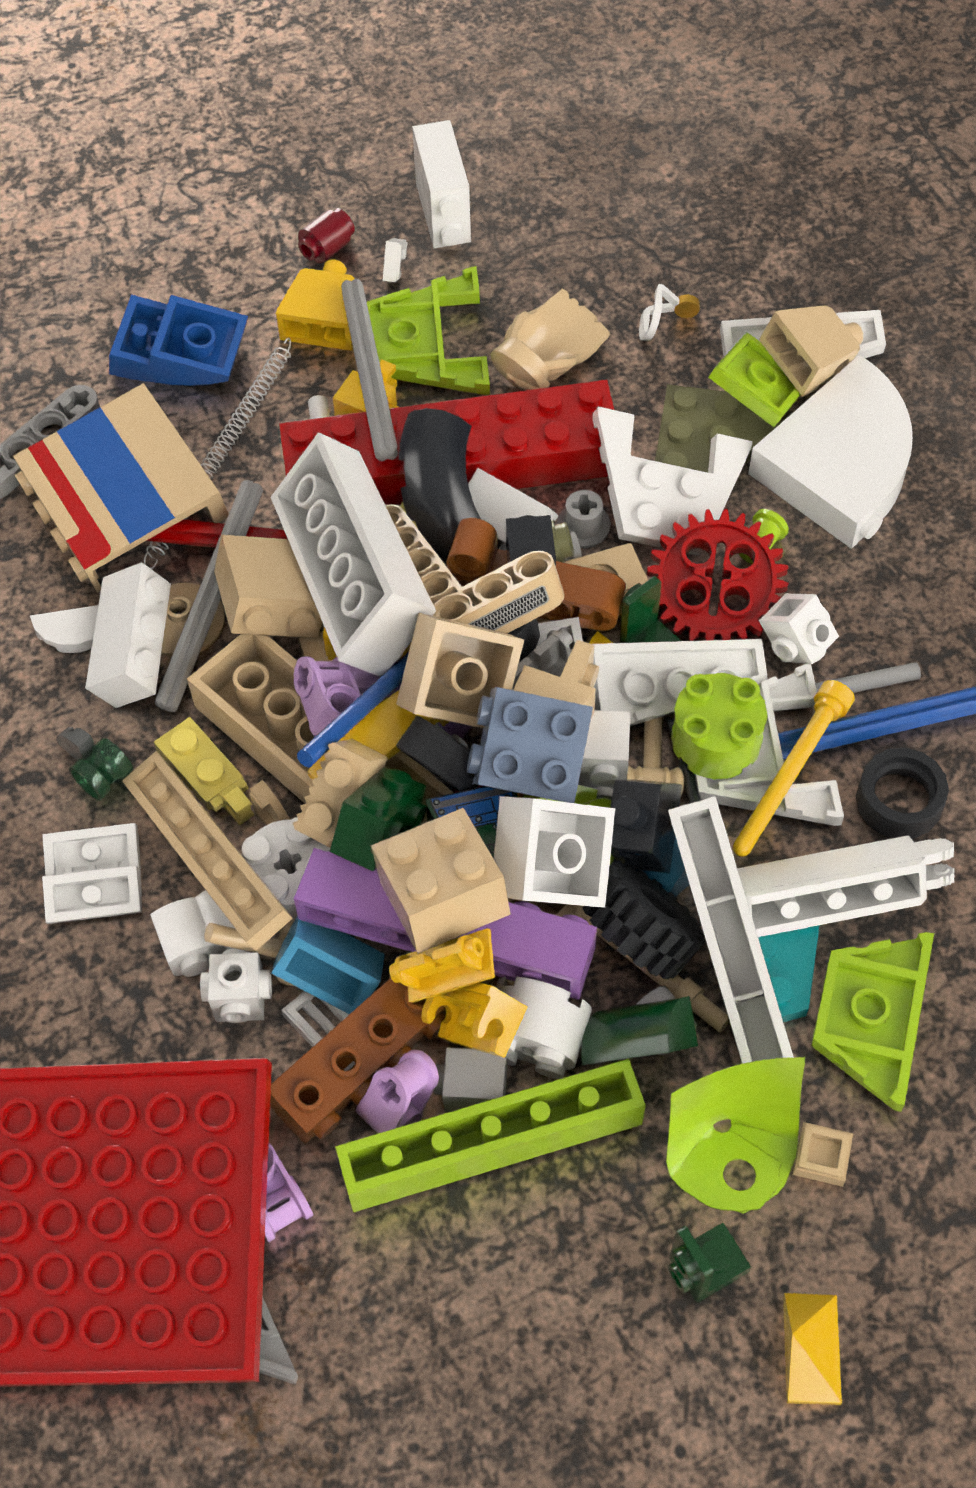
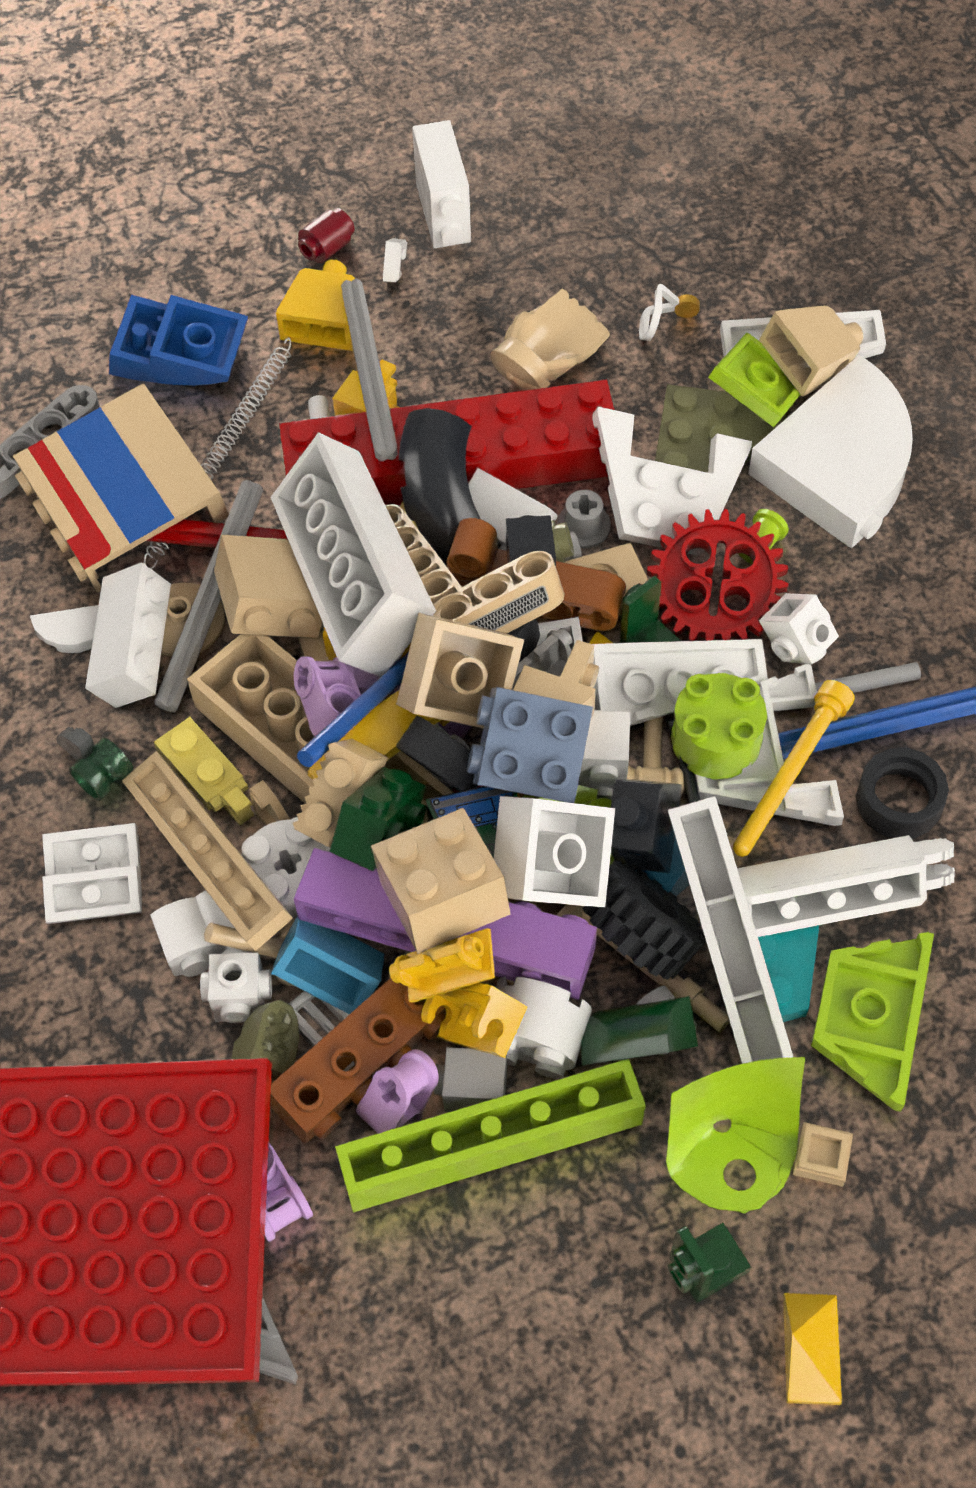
(270, 1034): none -> olive rock
(410, 334): lime wing -> none

